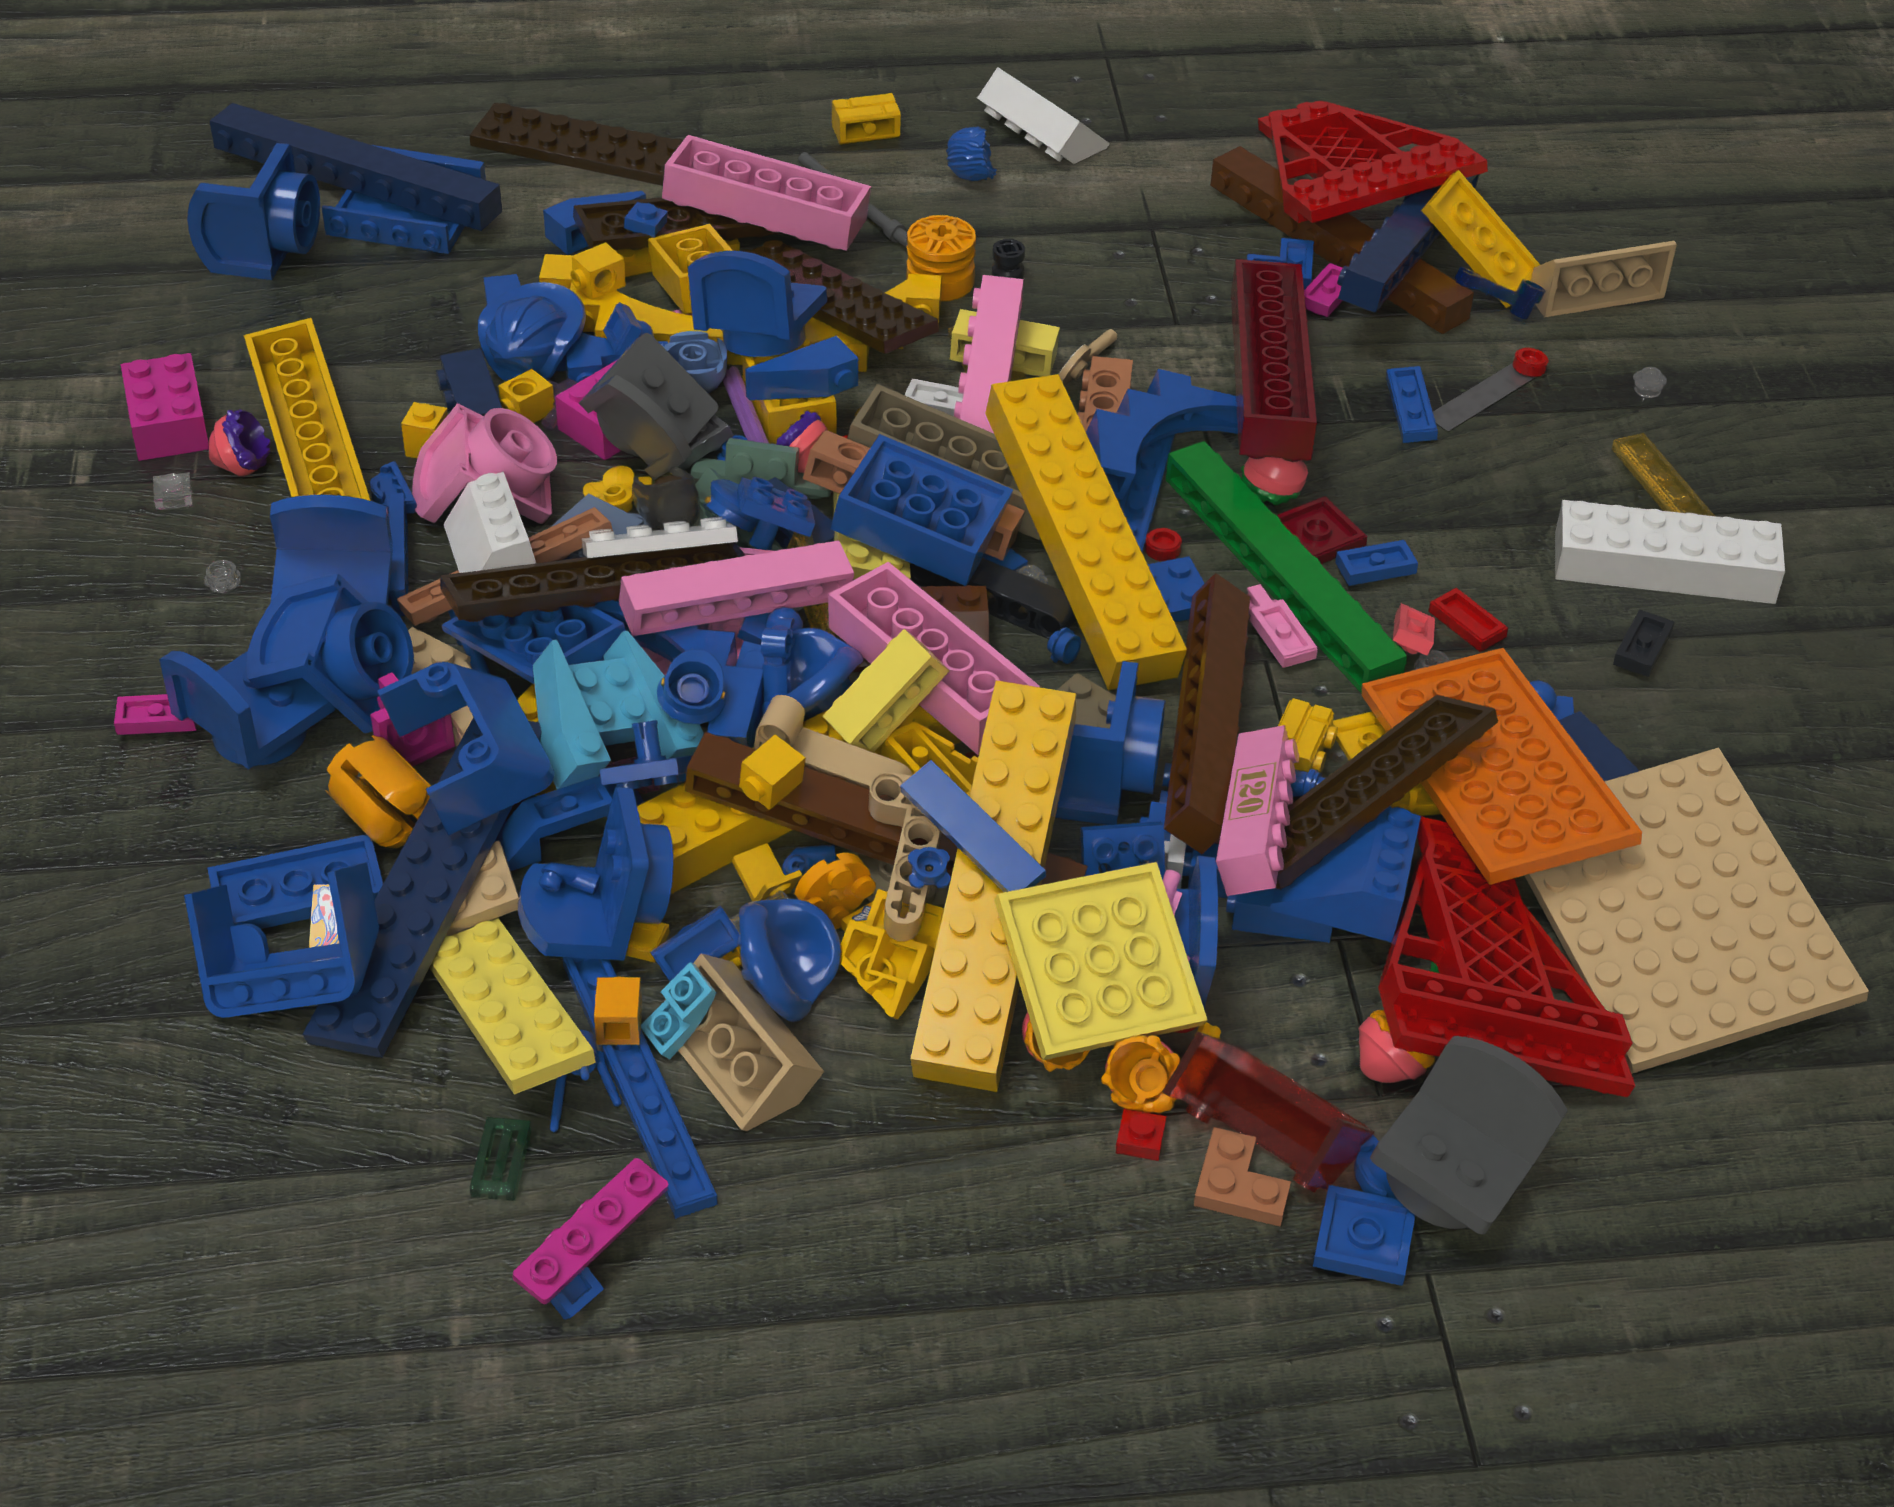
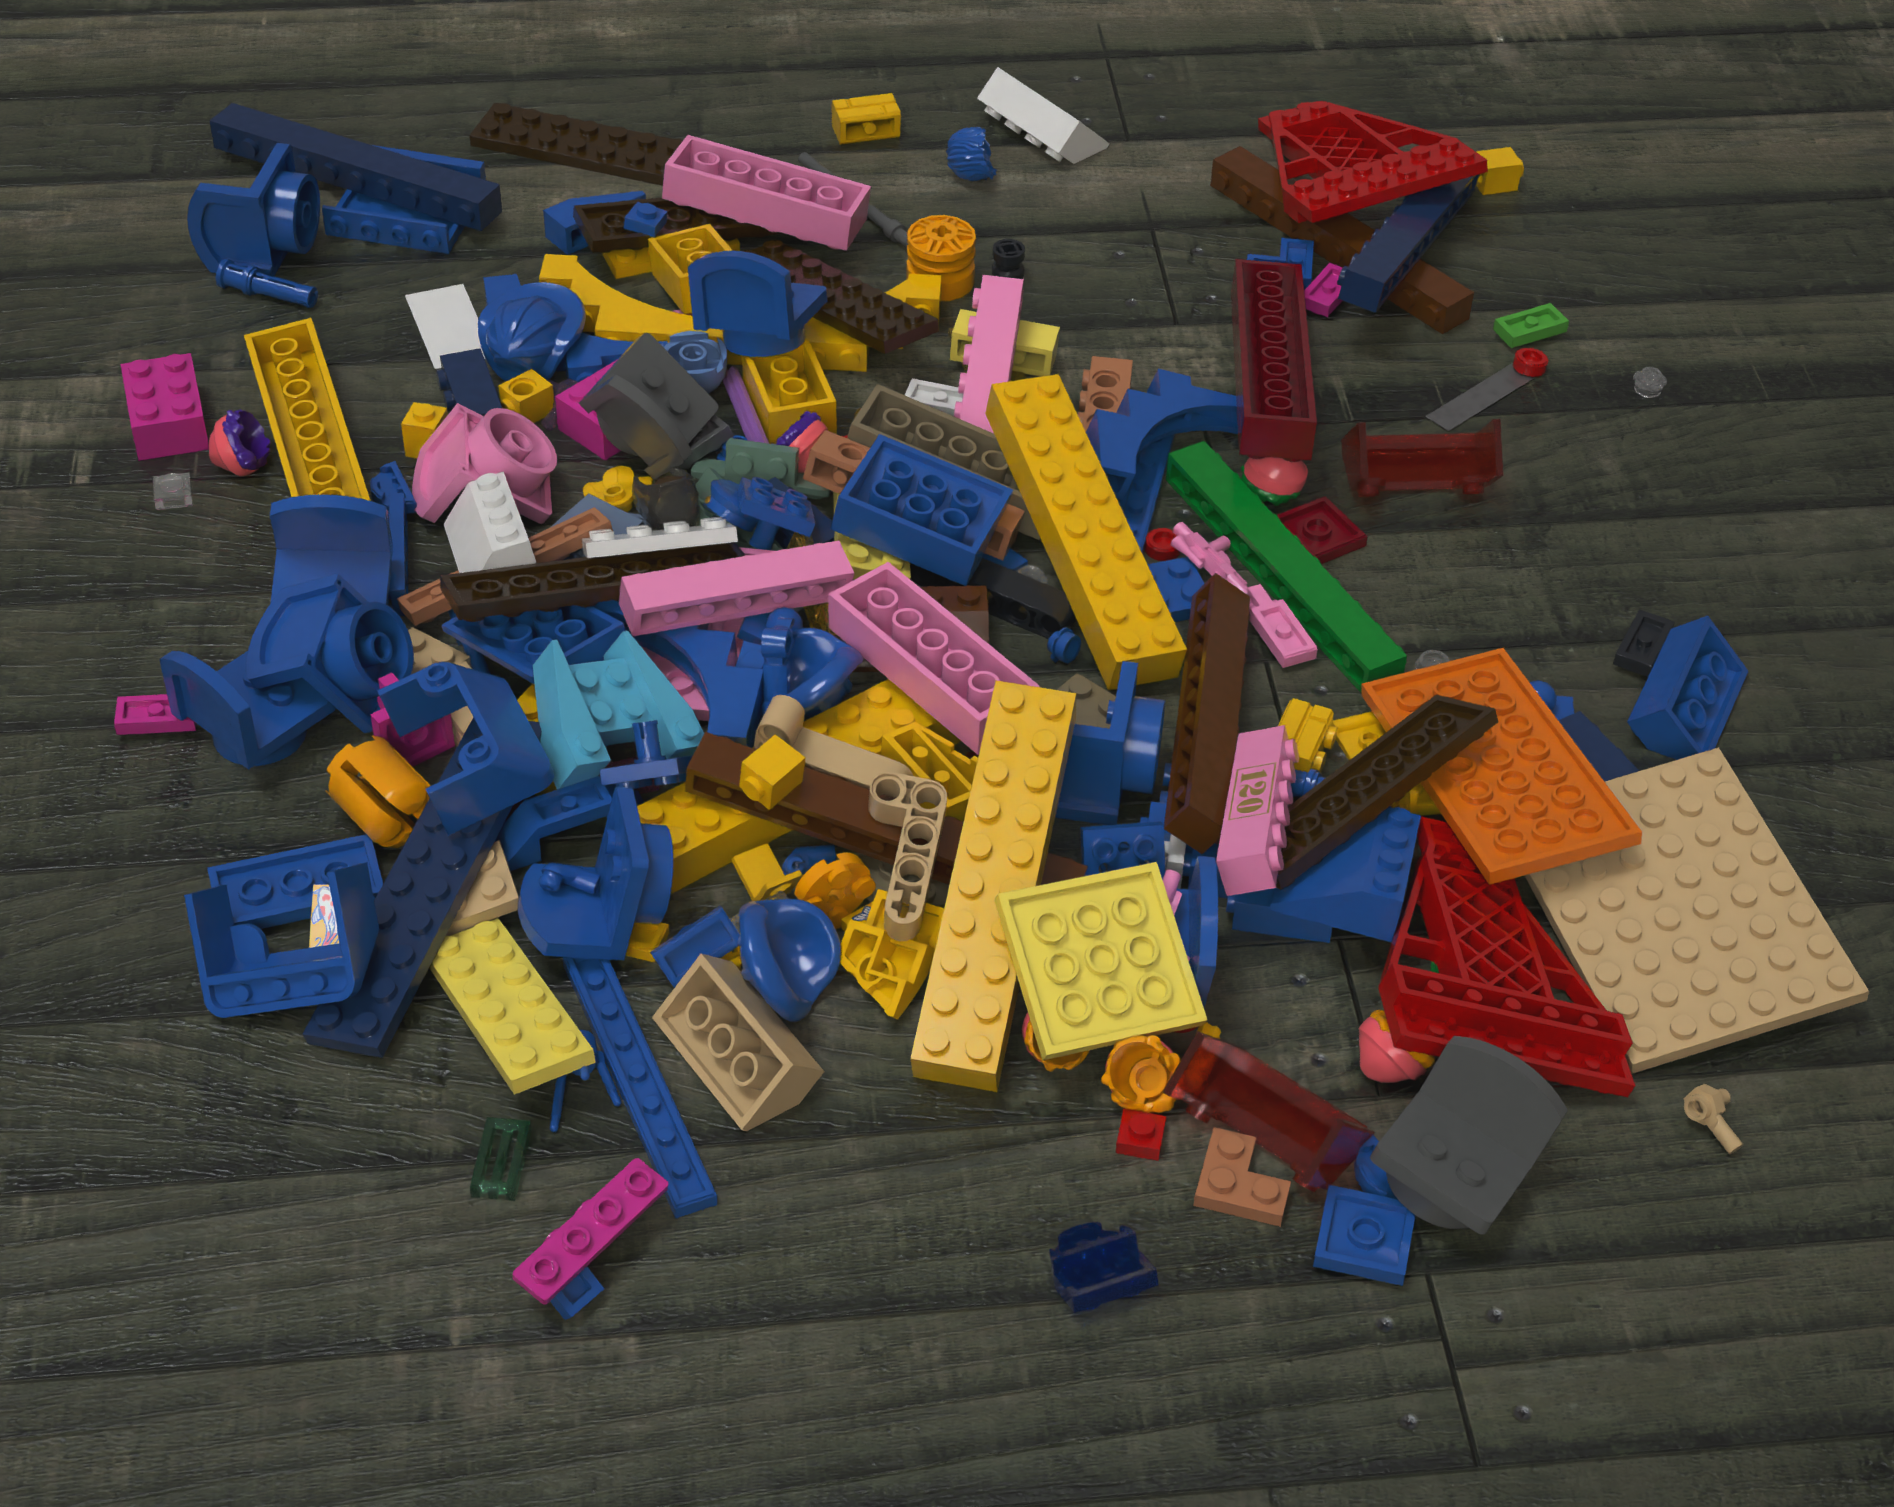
(222, 577): clear plate -> none
(253, 281): none -> blue pin
(445, 321): none -> white sticker
(598, 271): yellow brick -> none
(618, 1011): light orange brick -> none
(624, 328): blue tile -> none
(685, 1006): medium azure slope -> none
(692, 688): blue piece -> none
(804, 373): blue slope -> none
(886, 692): light yellow brick -> none
(929, 857): blue plate -> none
(972, 829): tile -> none
(1077, 362): tan piece -> none
(1099, 1266): none -> clear blue slope
(1206, 554): none -> bright pink piece
(1376, 562): blue plate -> none
(1411, 404): blue tile -> none
(1413, 630): coral plate -> none
(1422, 460): none -> clear red windscreen
(1468, 619): red tile -> none
(1479, 234): yellow plate -> none
(1502, 173): none -> yellow brick
(1522, 299): clear blue brick -> none
(1531, 325): none -> bright green plate
(1604, 278): tan slope -> none
(1658, 475): clear yellow tile -> none
(1669, 551): white brick -> none
(1688, 691): none -> blue slope
(1706, 1107): none -> tan piece

